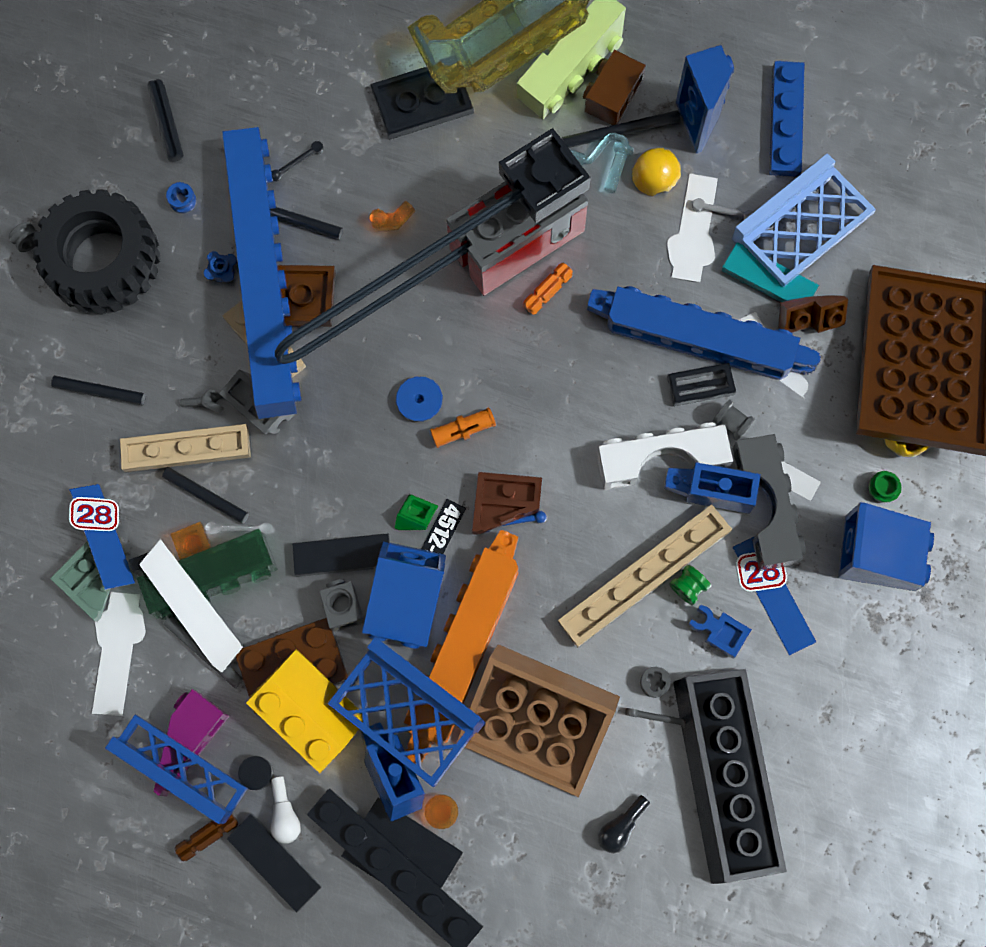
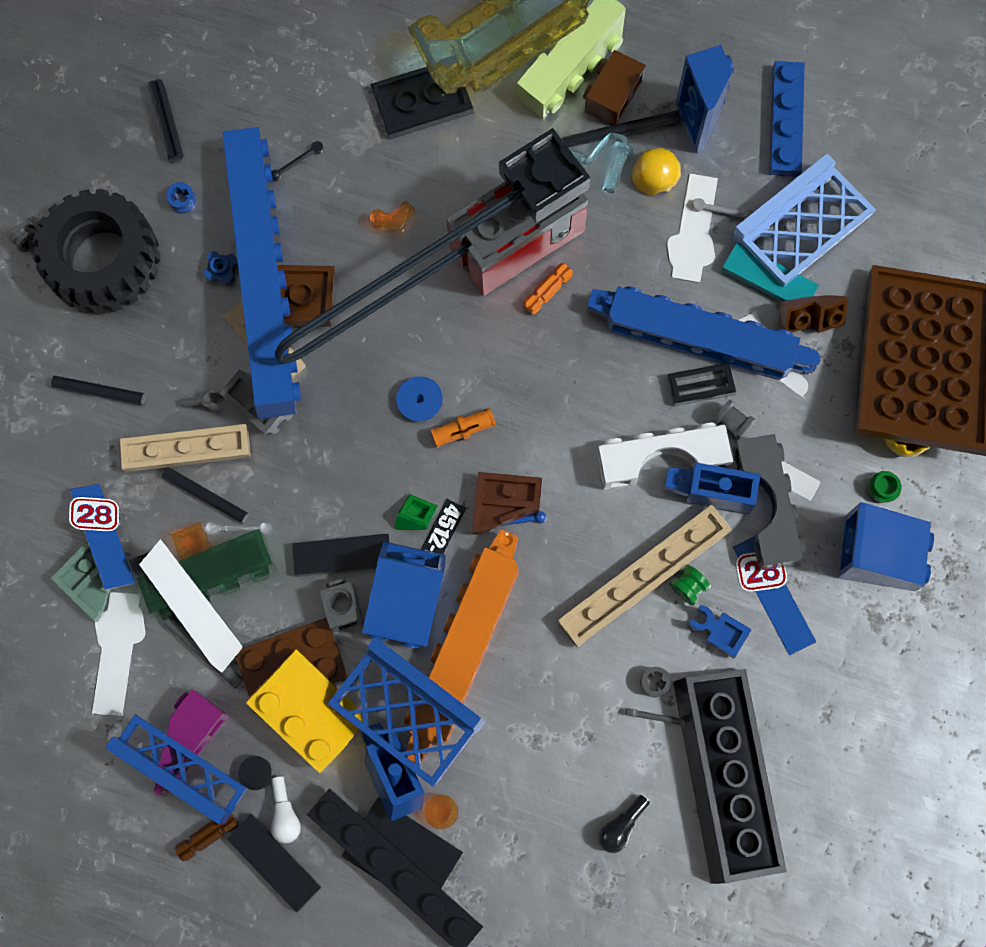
(307, 223): black bar -> none
(540, 719): medium nougat slope -> none

